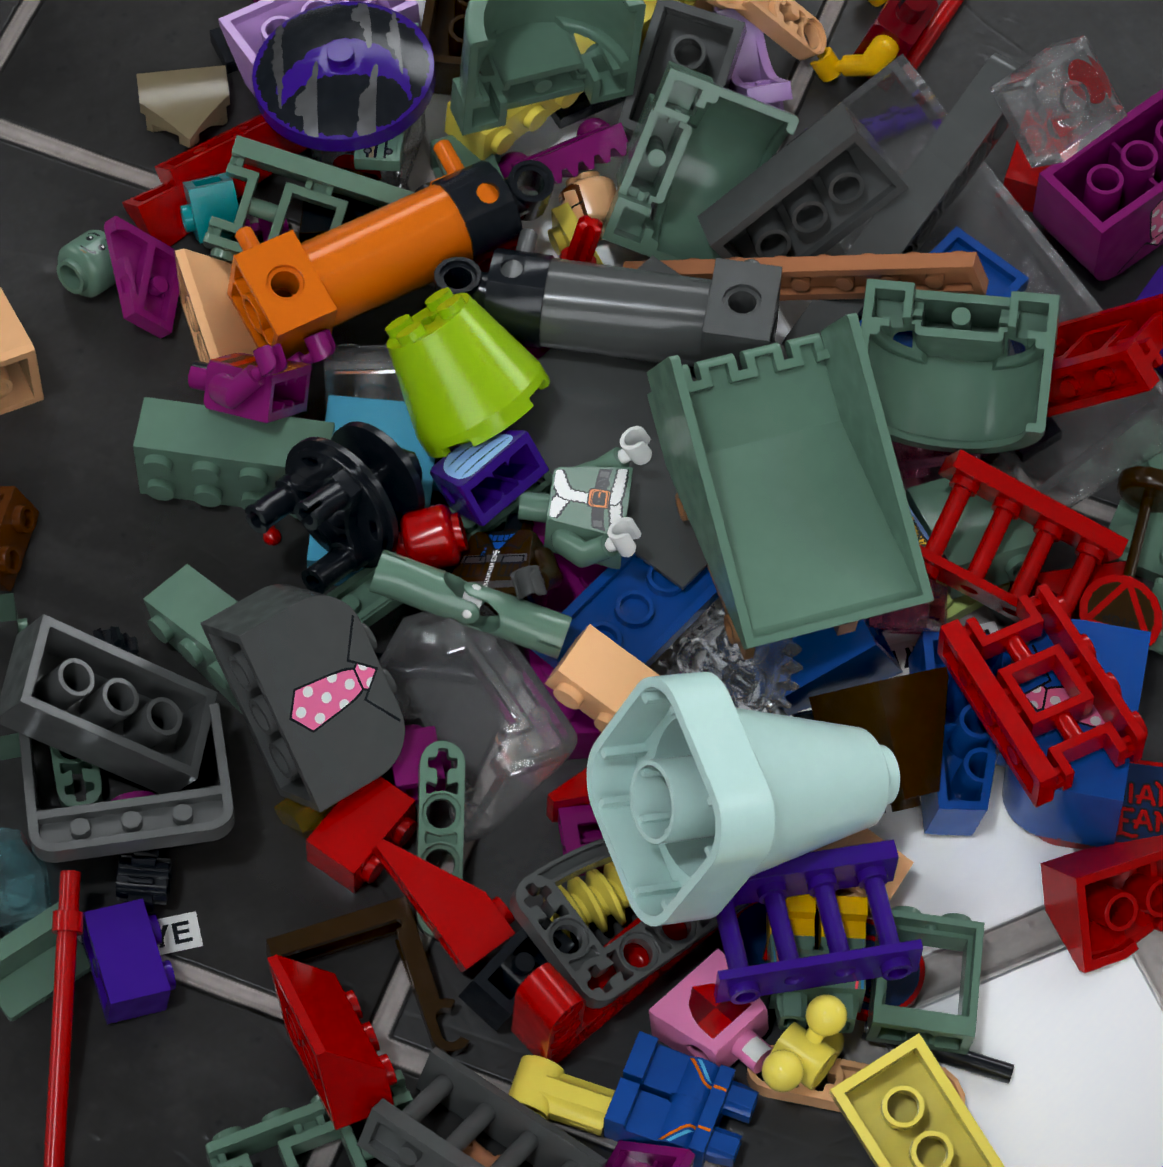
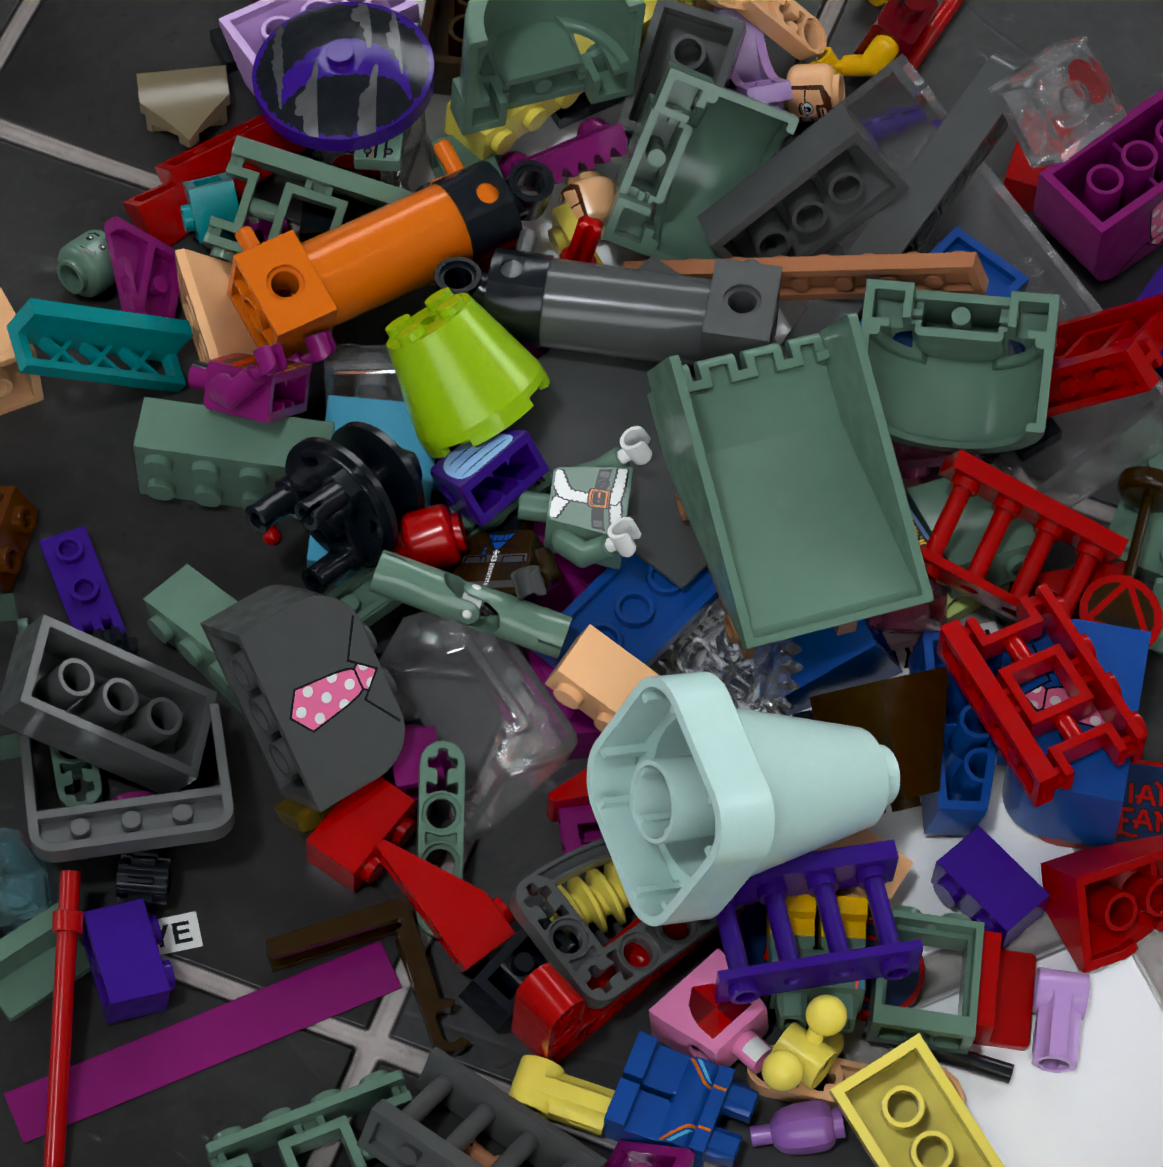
(80, 581): none -> dark purple hinge
(97, 333): none -> teal fence
(210, 1038): none -> magenta sticker
(332, 1041): red slope -> none
(801, 1128): none -> medium lavender plant
(814, 90): none -> light nougat head
(989, 886): none -> dark purple brick
(1004, 996): none -> red panel
(1059, 1006): none -> lavender piece

